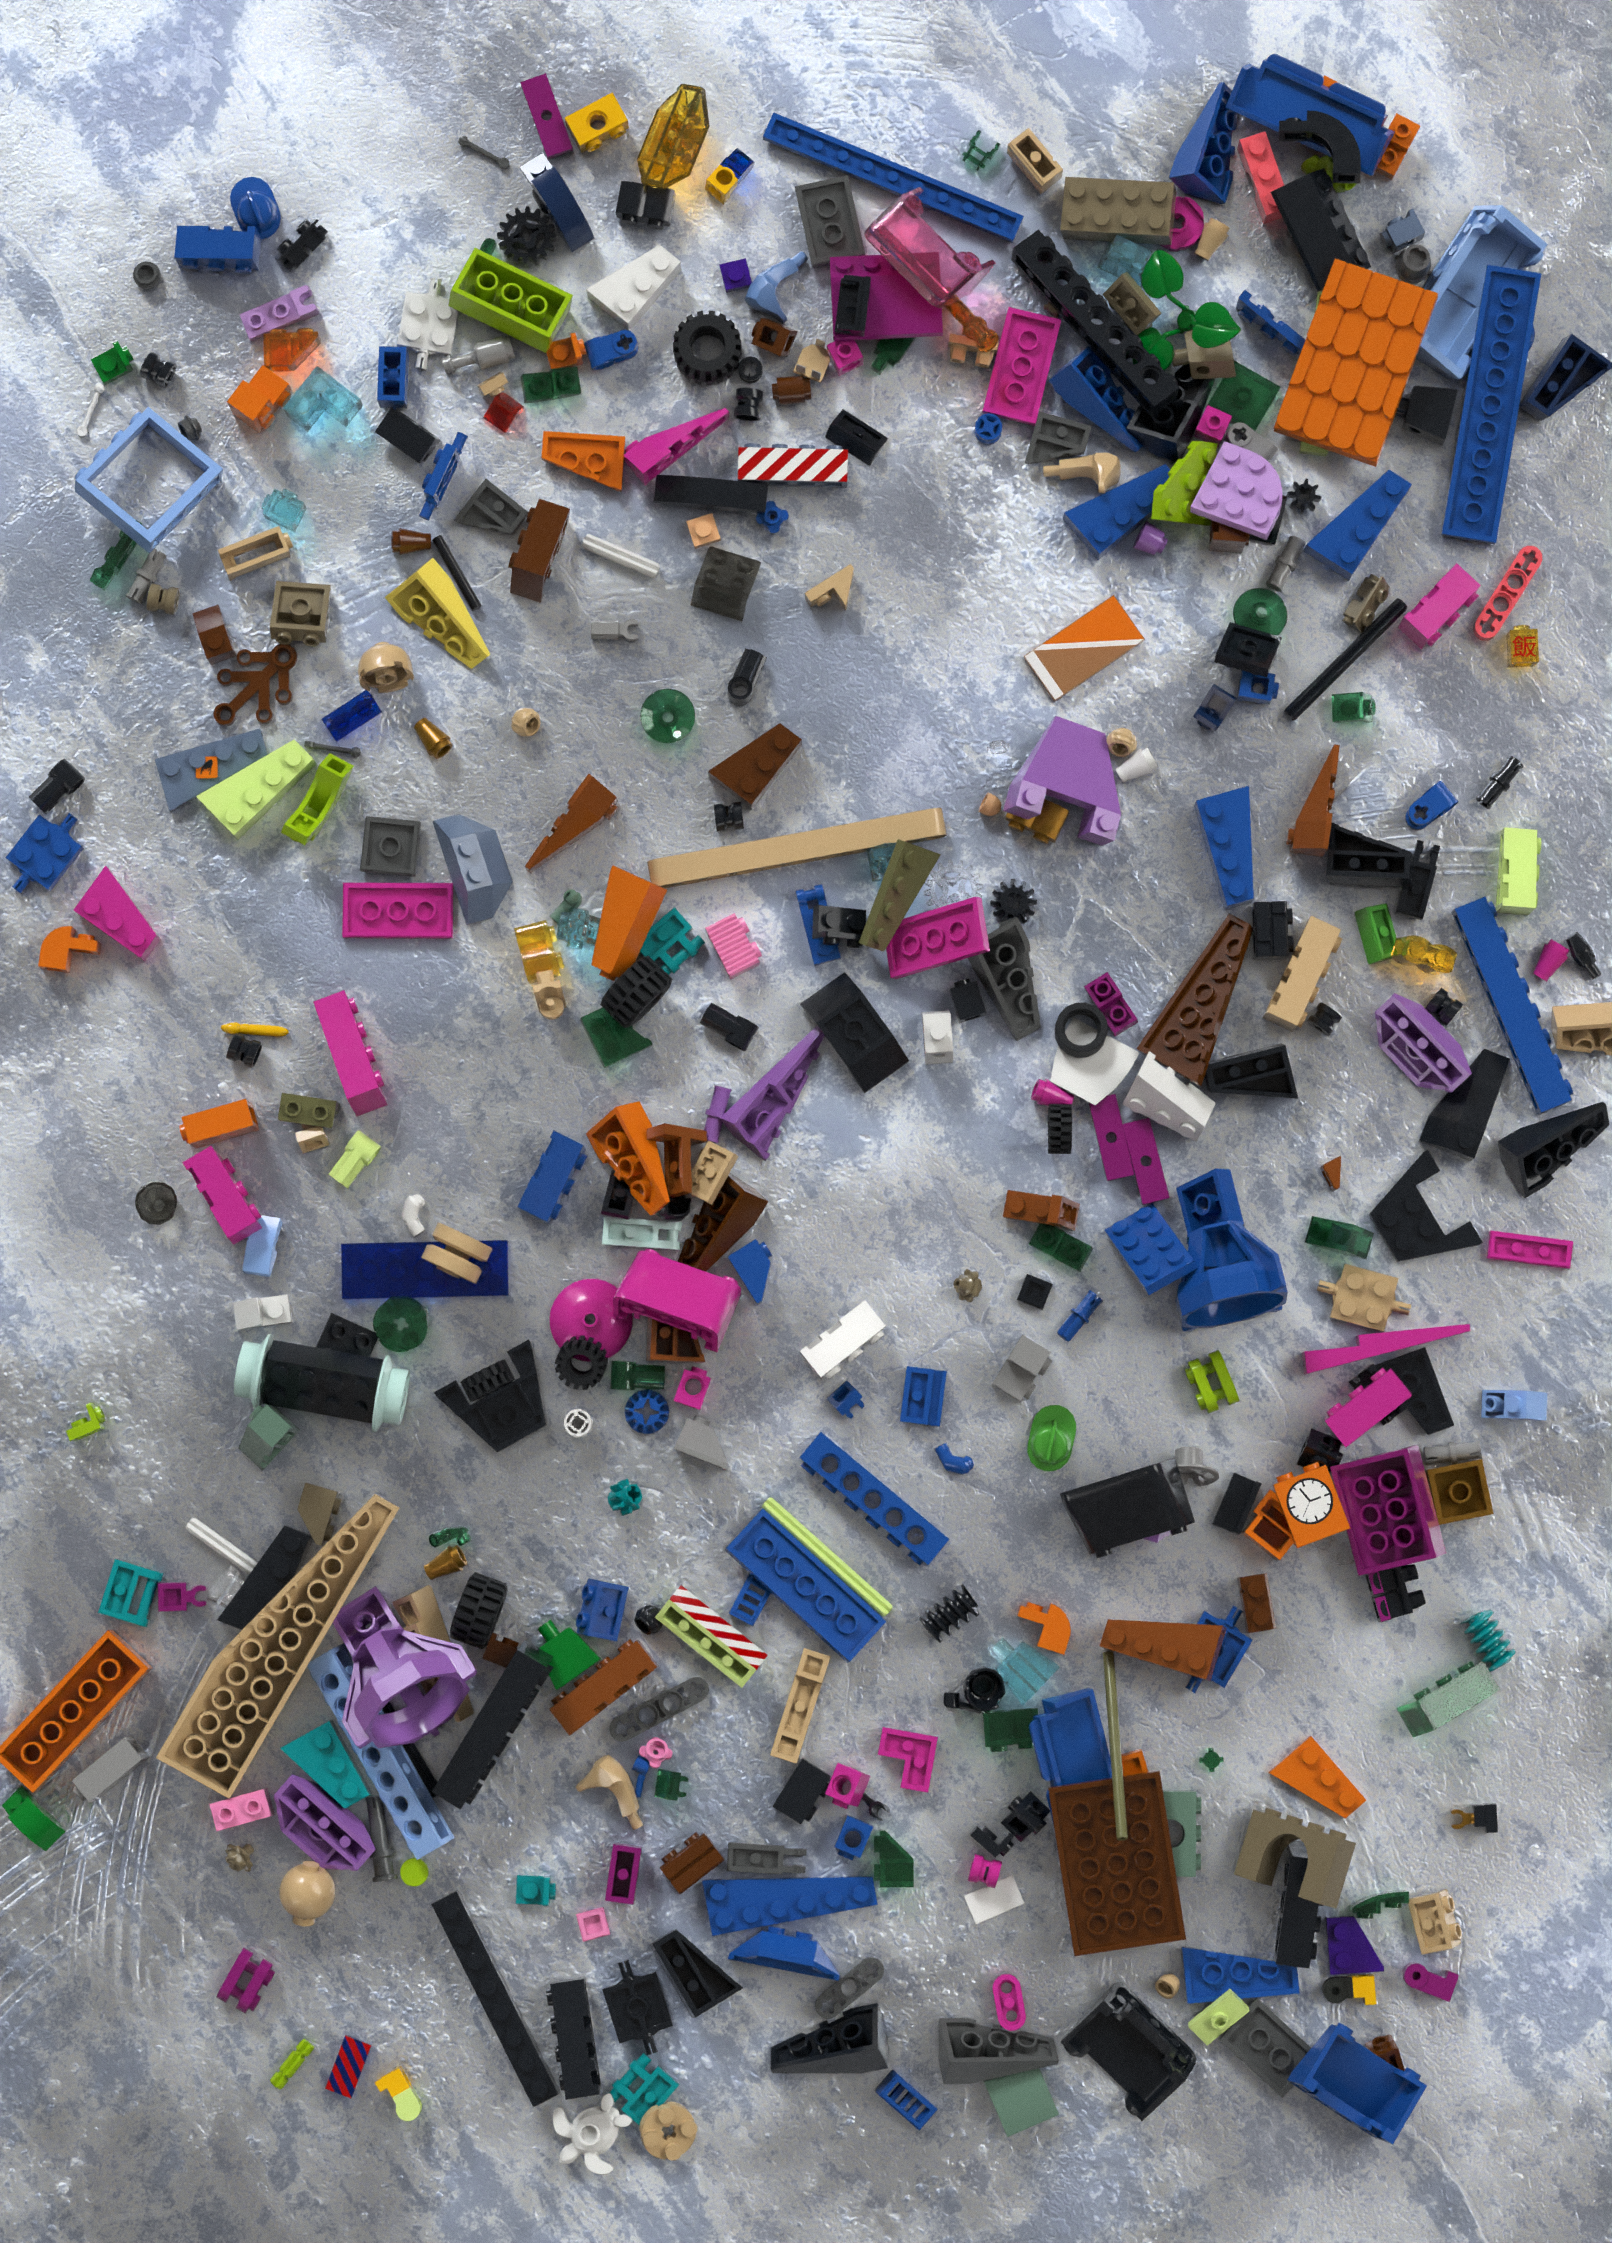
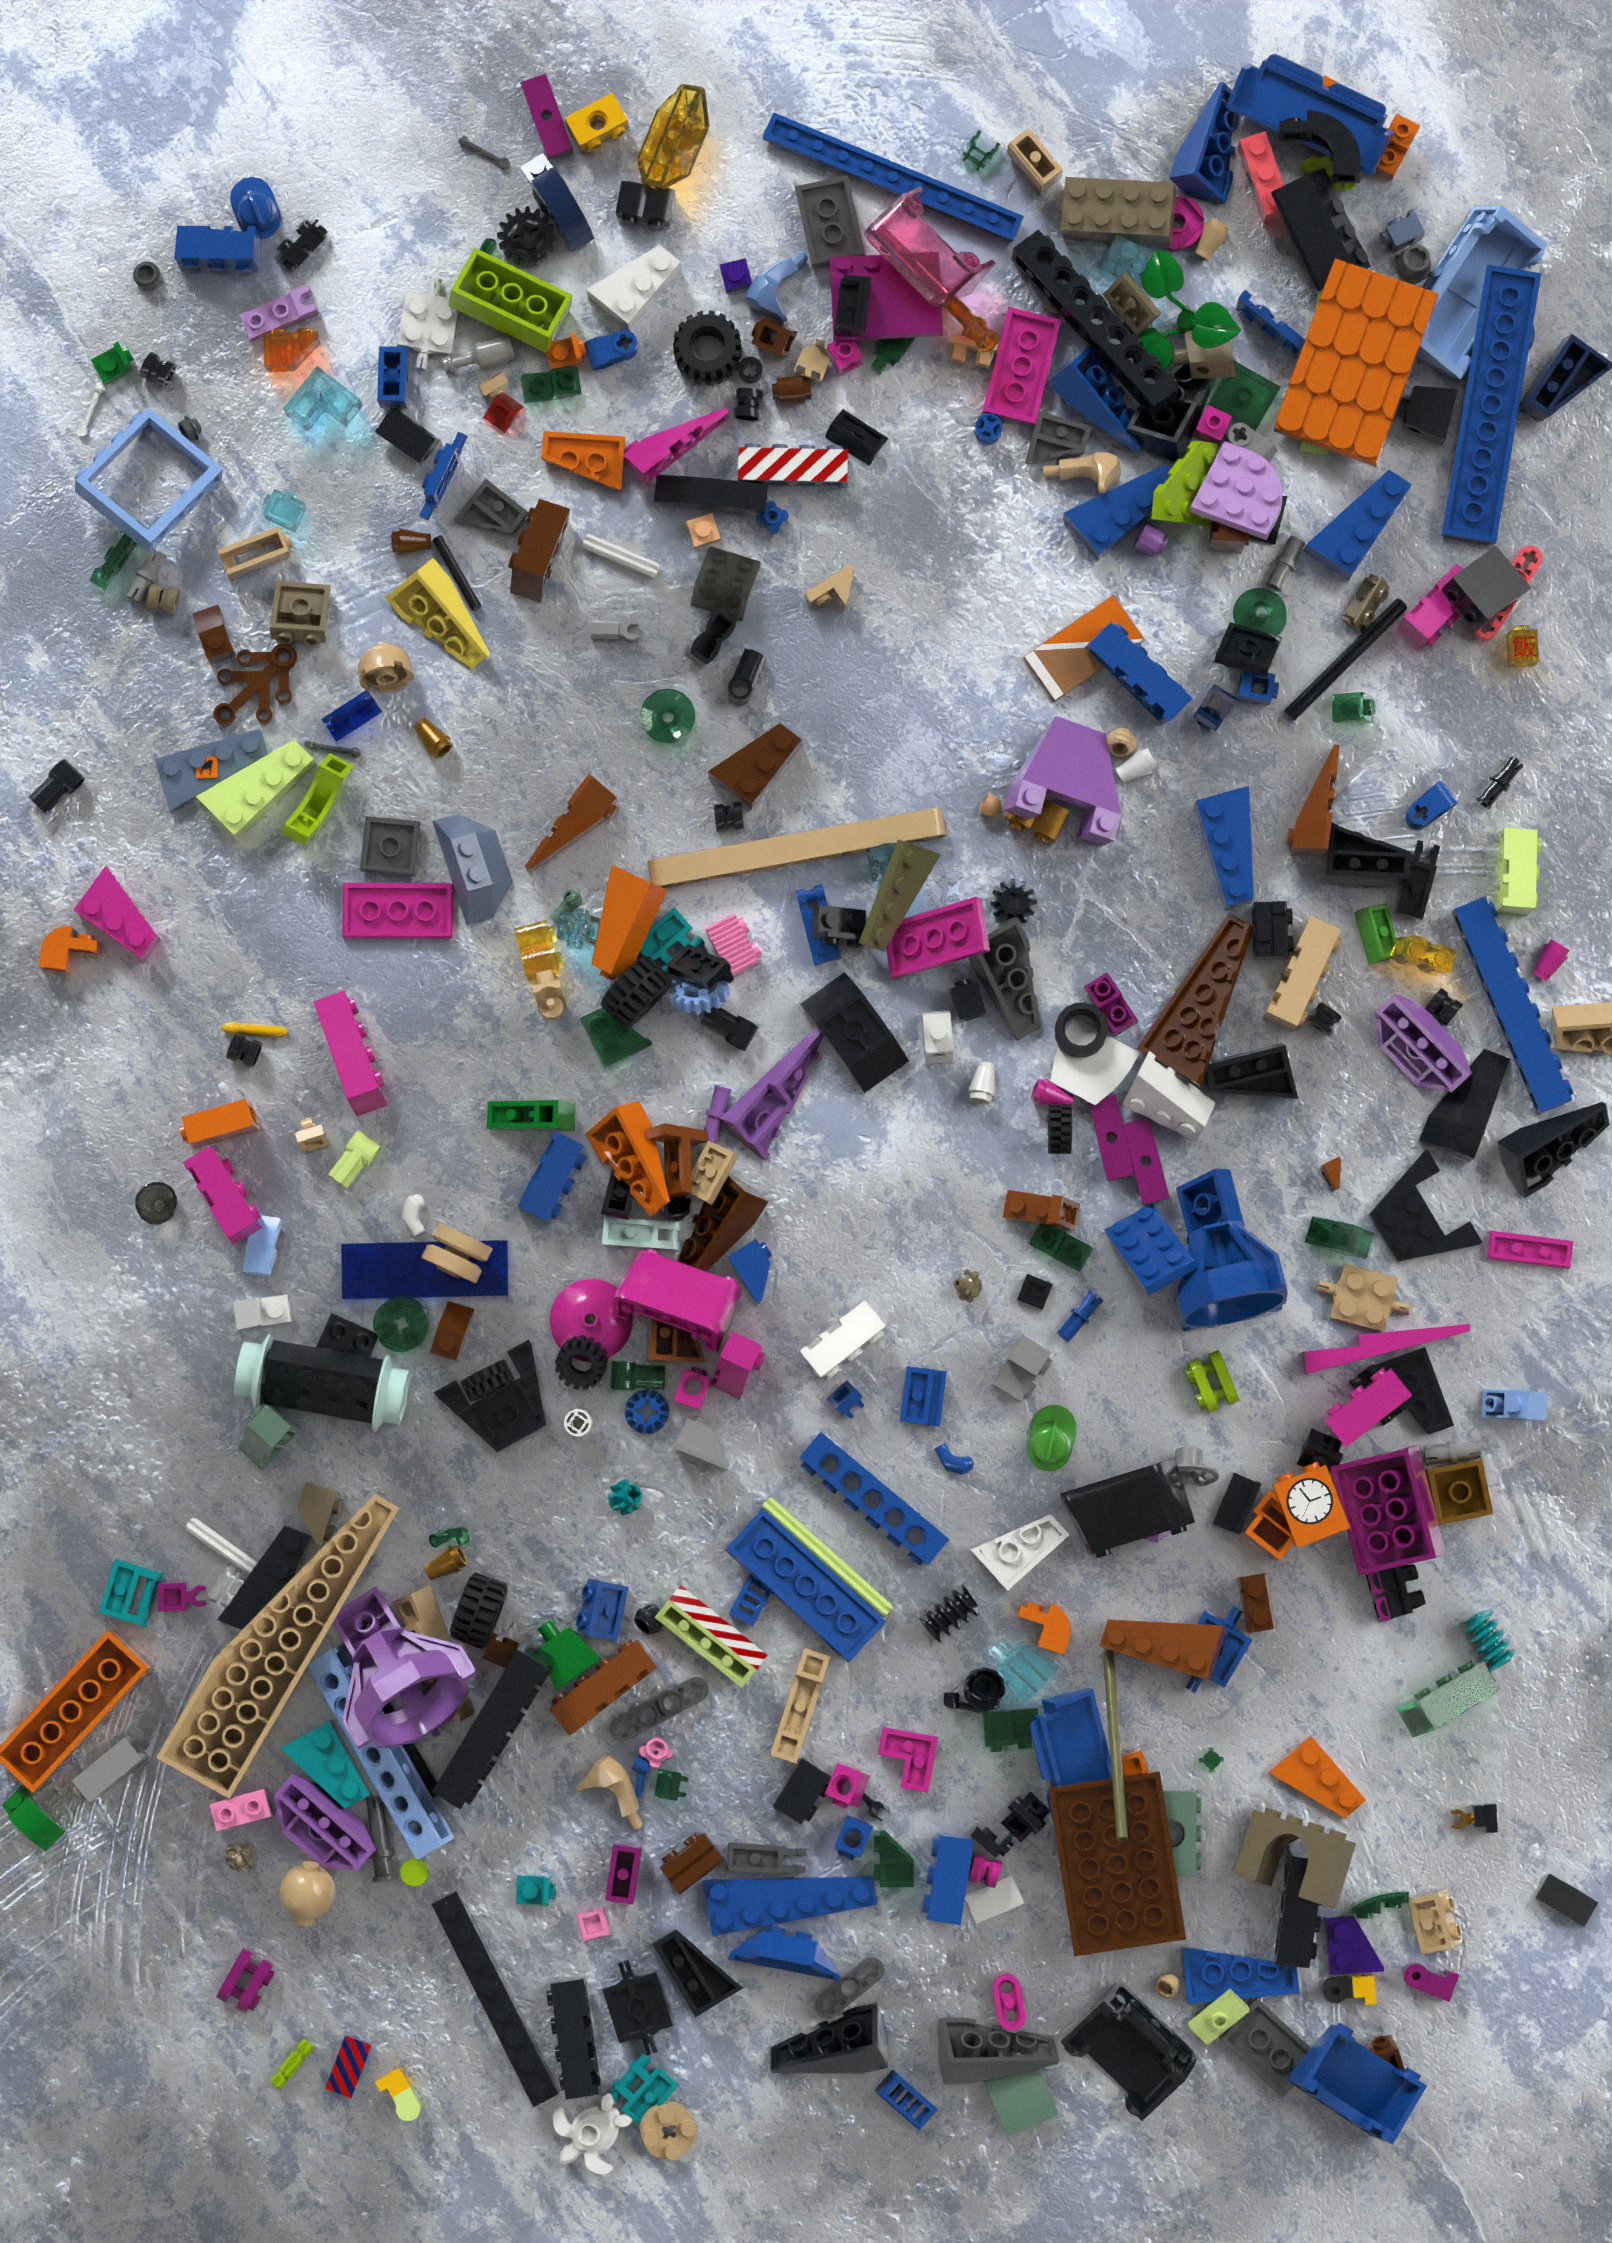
(44, 852): blue plate -> none
(83, 1427): lime bracket -> none
(260, 399): orange brick -> none
(307, 1110): olive bracket -> none
(452, 1331): none -> reddish brown slope
(525, 722): tan piece -> none
(531, 1115): none -> green slope
(695, 998): none -> light blue gear
(700, 967): none -> black bracket
(713, 630): none -> black brick
(729, 175): leg -> none
(737, 1365): none -> dark pink wedge
(948, 1878): none -> blue brick
(983, 1084): none -> white cone
(1020, 1550): none -> white wing
(1138, 673): none -> blue wedge
(1303, 504): black gear -> none
(1485, 588): none -> black panel
(1566, 1899): none -> pearl dark grey slope
(1583, 954): black piece -> none

